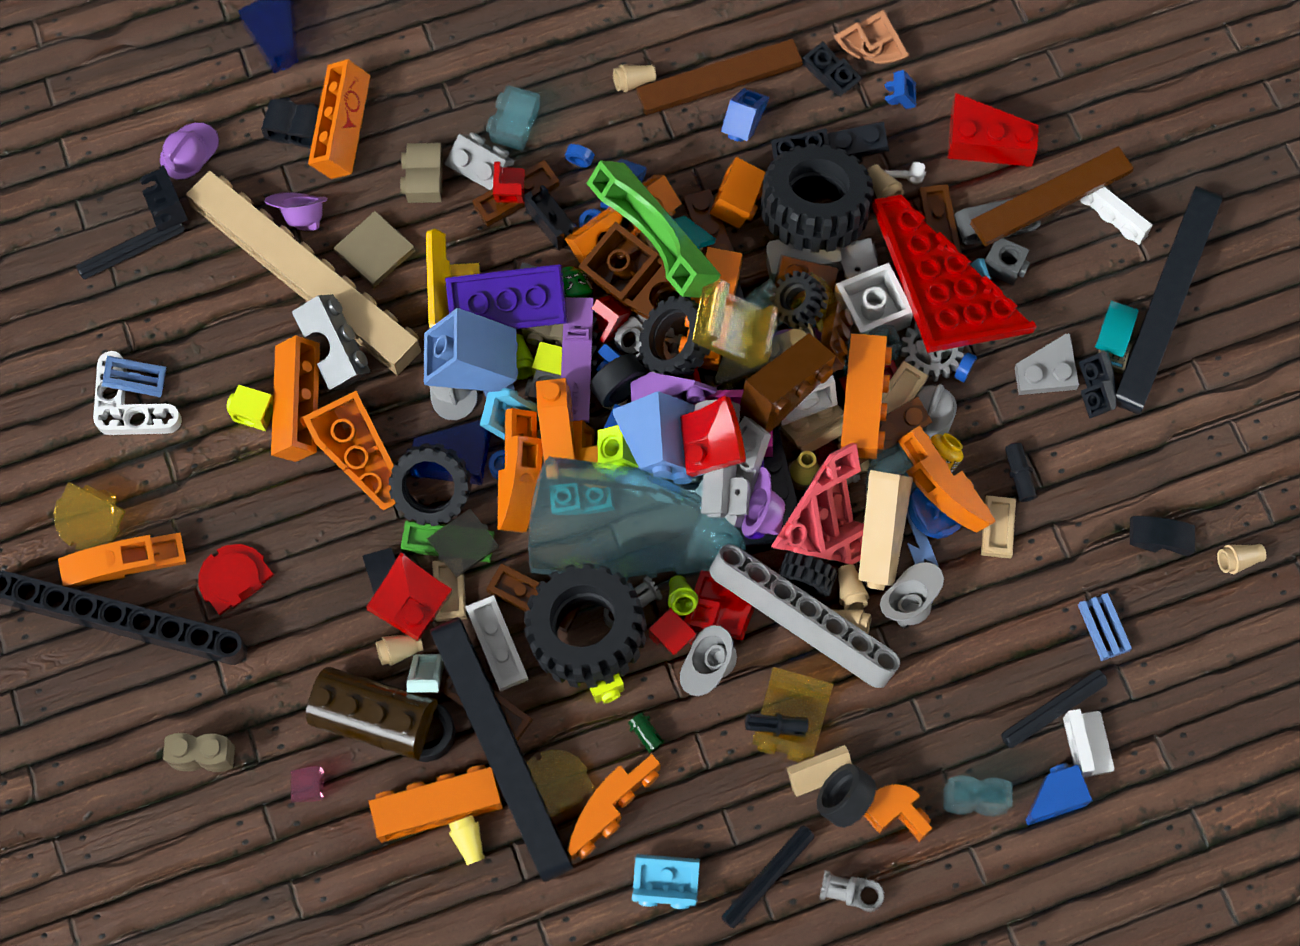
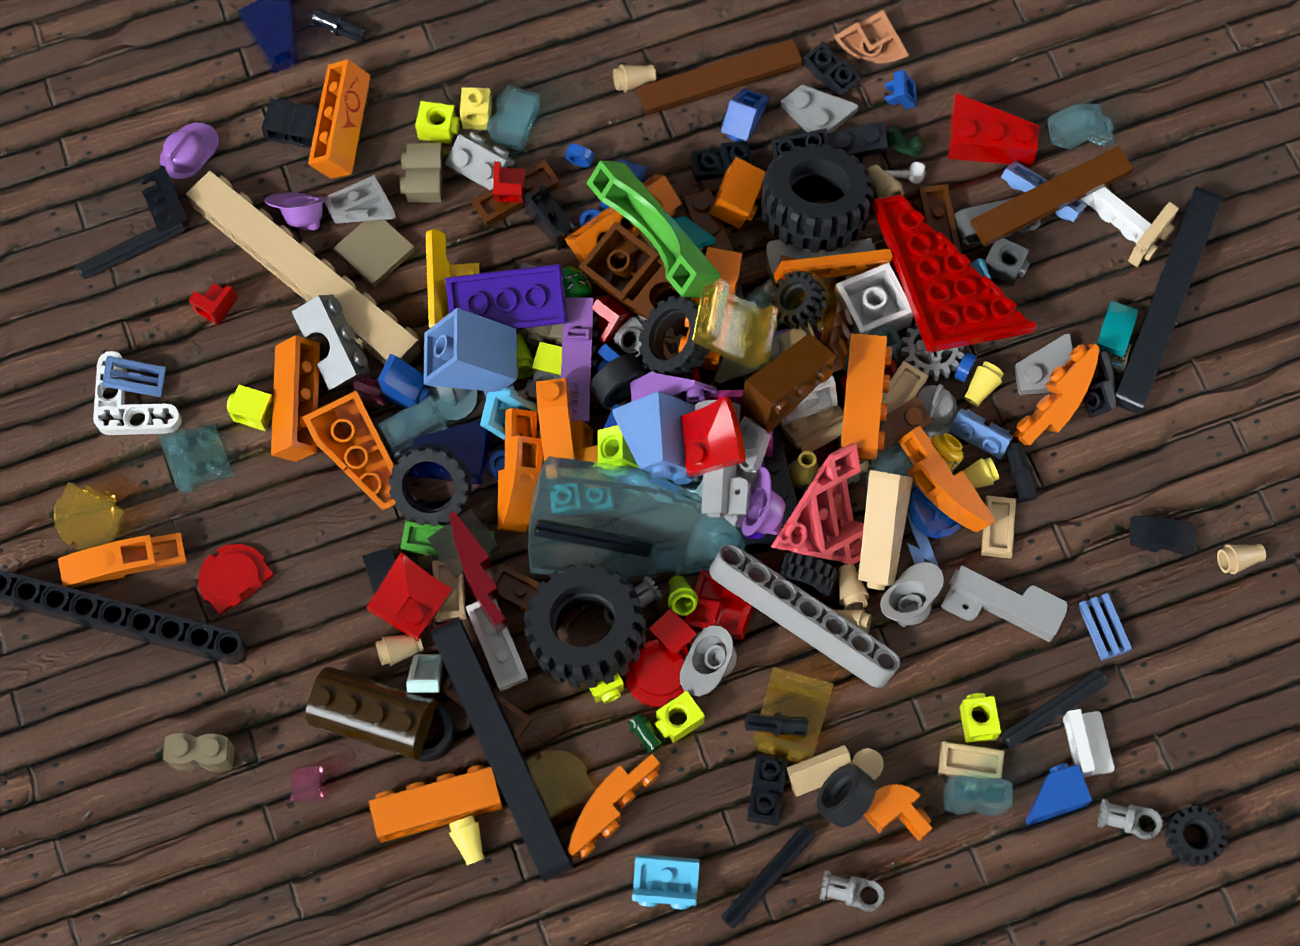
(195, 457): none -> clear light blue hinge
(214, 303): none -> red panel
(339, 25): none -> black axle
(360, 203): none -> light grey wing
(369, 390): none -> clear pink slope
(402, 383): none -> blue slope
(411, 423): none -> clear light blue brick
(434, 112): none -> neon yellow brick
(474, 563): none -> dark red slope
(475, 108): none -> light yellow brick
(593, 537): none -> black axle
(656, 675): none -> red piece
(682, 704): none -> neon yellow brick
(715, 162): none -> black slope
(767, 790): none -> black slope
(817, 109): none -> light grey wing
(835, 265): none -> orange tile
(869, 761): none -> tan tile
(904, 145): none -> clear green arm
(970, 761): none -> tan tile
(972, 430): none -> medium blue hinge
(978, 731): none -> neon yellow brick
(982, 473): none -> light yellow cone
(984, 382): none -> light yellow cone
(1024, 179): none -> medium blue plate
(1034, 611): none -> light grey piece
(1068, 389): none -> orange slope
(1078, 124): none -> clear light blue brick
(1128, 818): none -> light grey connector
(1159, 229): none -> tan plate
(1209, 823): none -> black tyre

